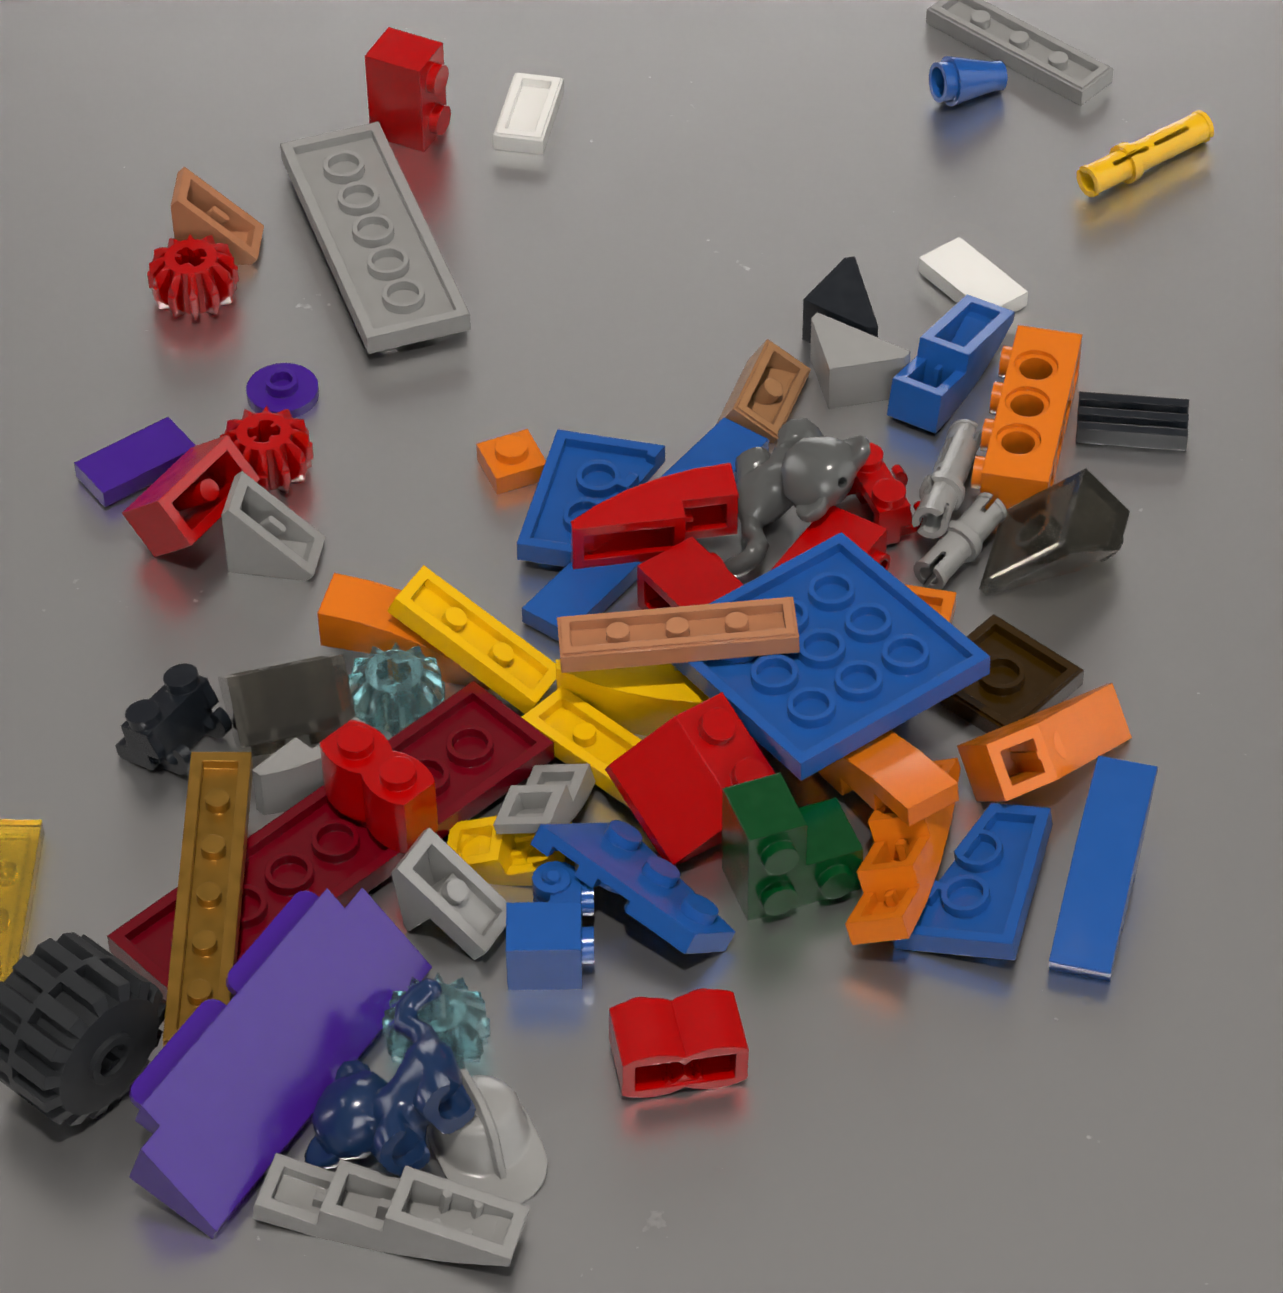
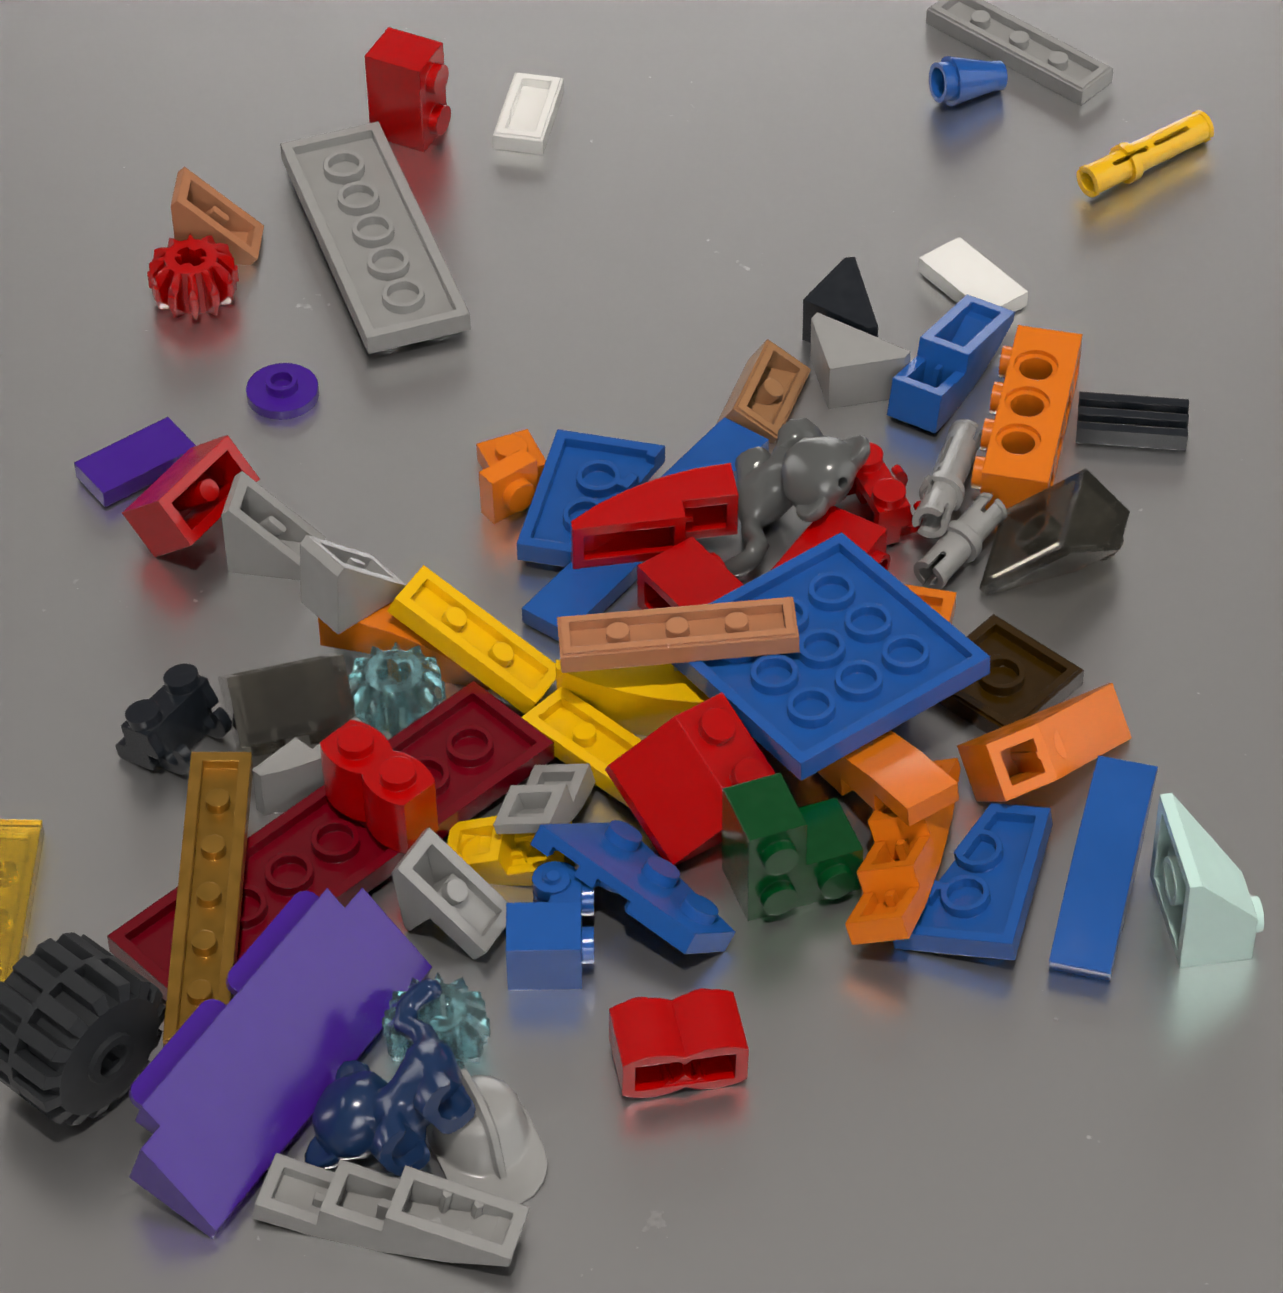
(273, 446): red gear -> none
(343, 583): none -> light grey slope
(508, 485): none -> orange plate
(1200, 891): none -> light aqua slope

